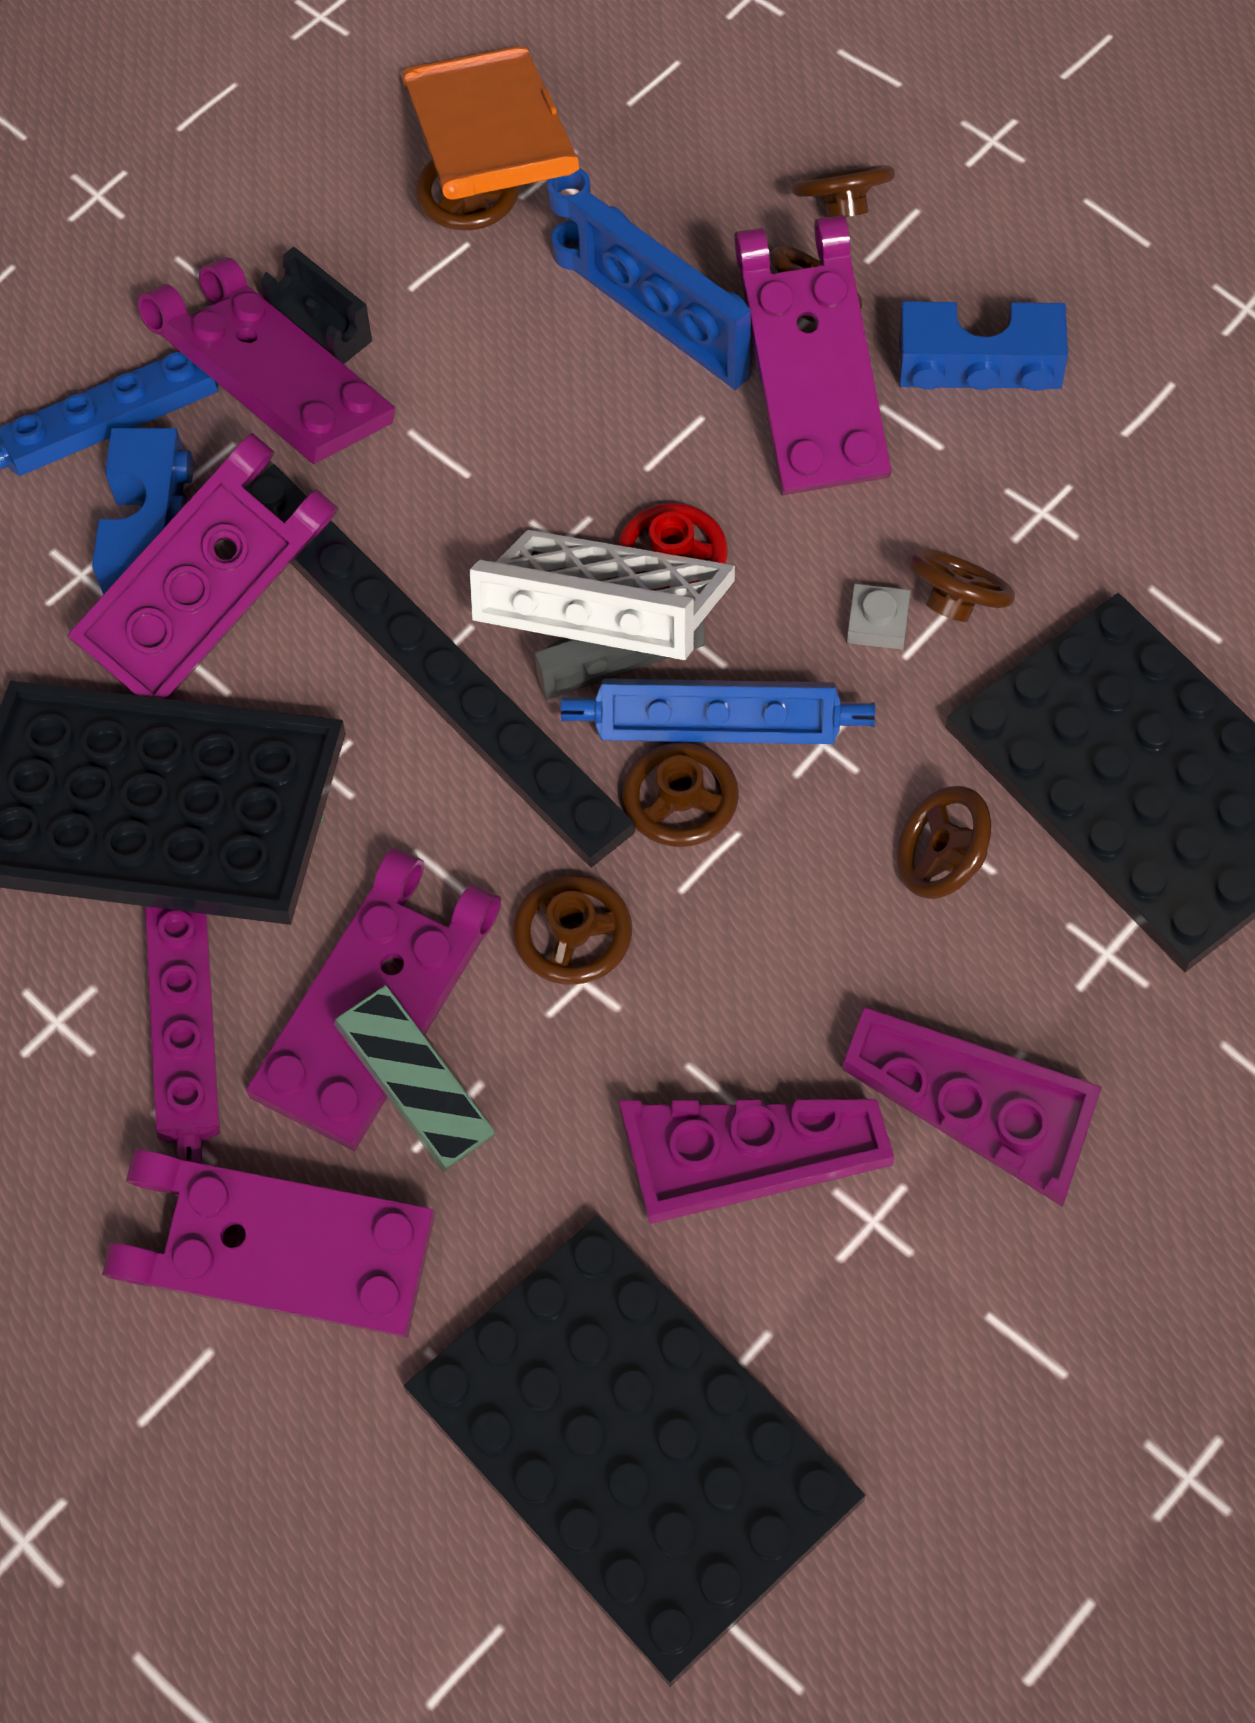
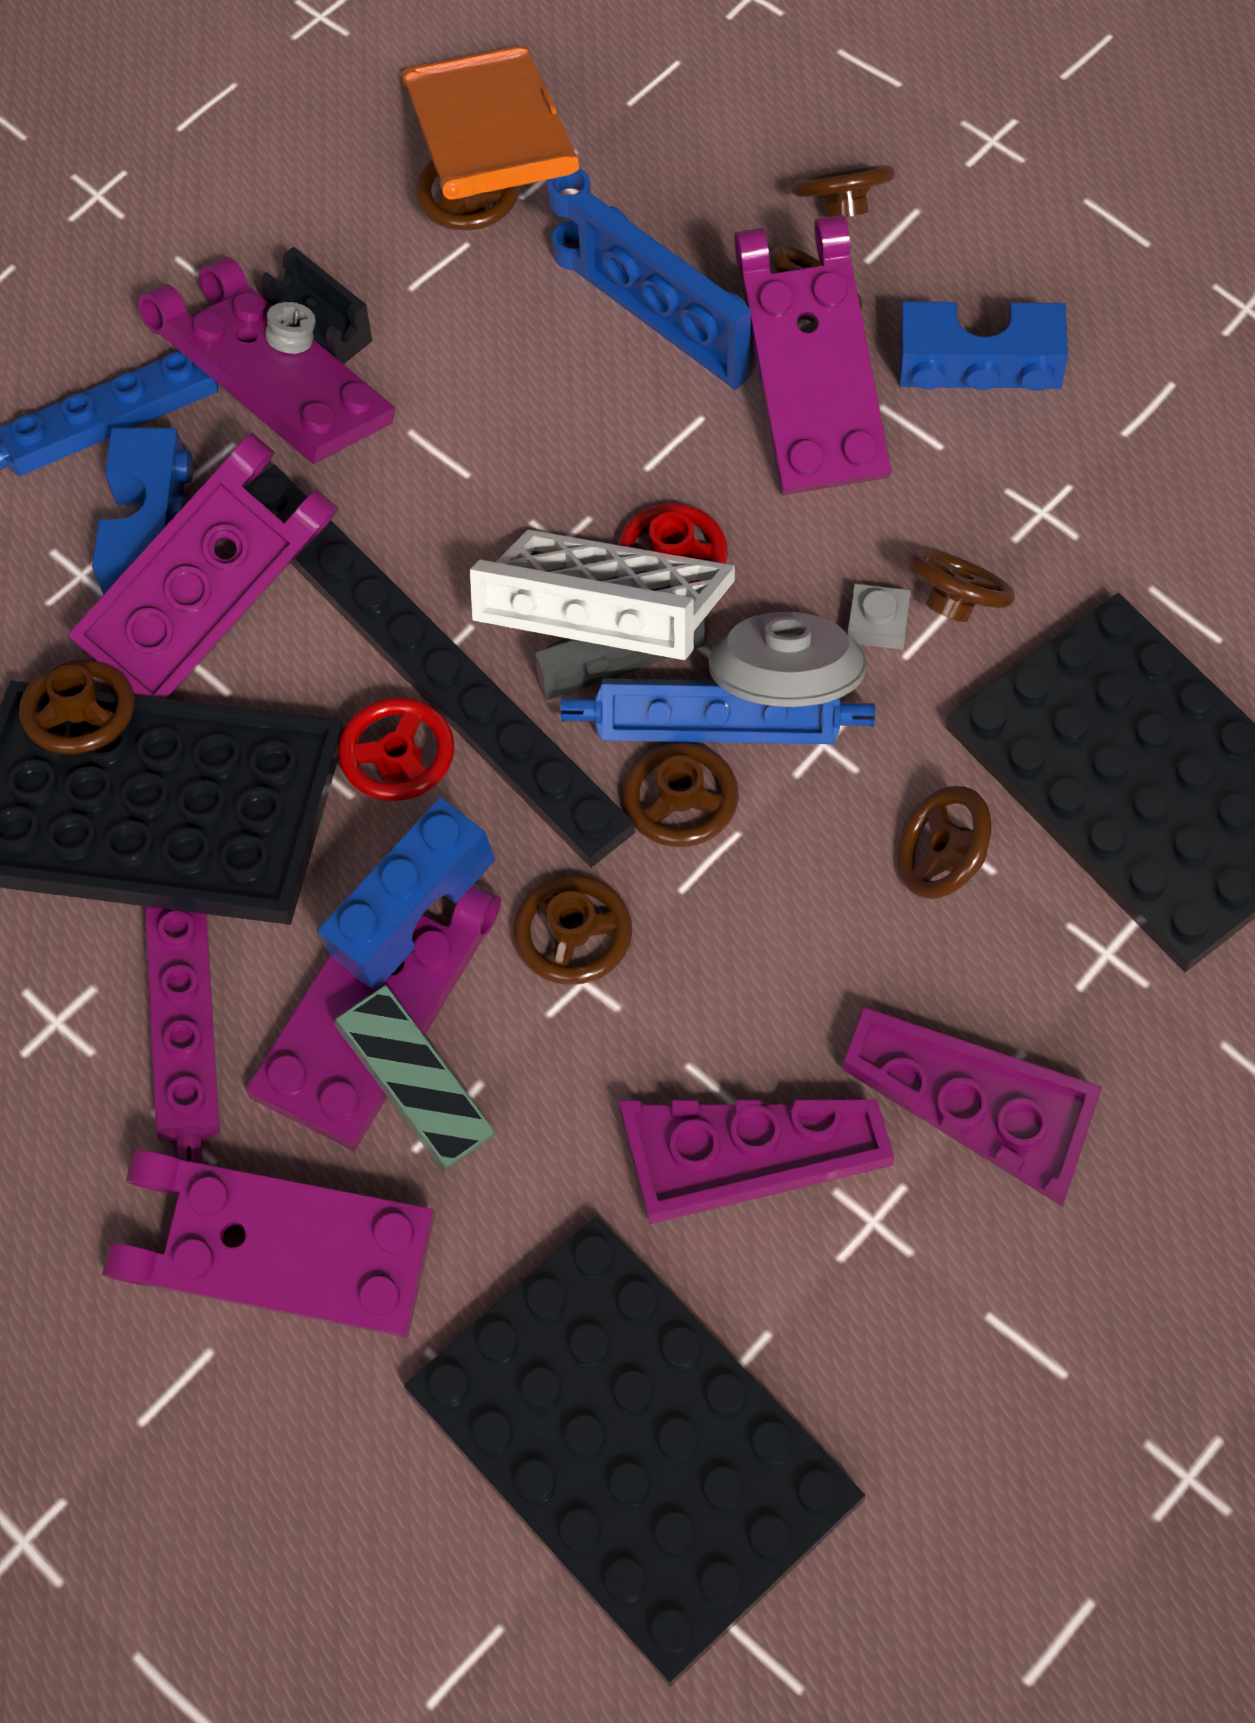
(74, 700): none -> reddish brown piece
(290, 327): none -> light grey bush
(376, 922): none -> blue arch
(402, 775): none -> red piece
(787, 660): none -> light grey piece

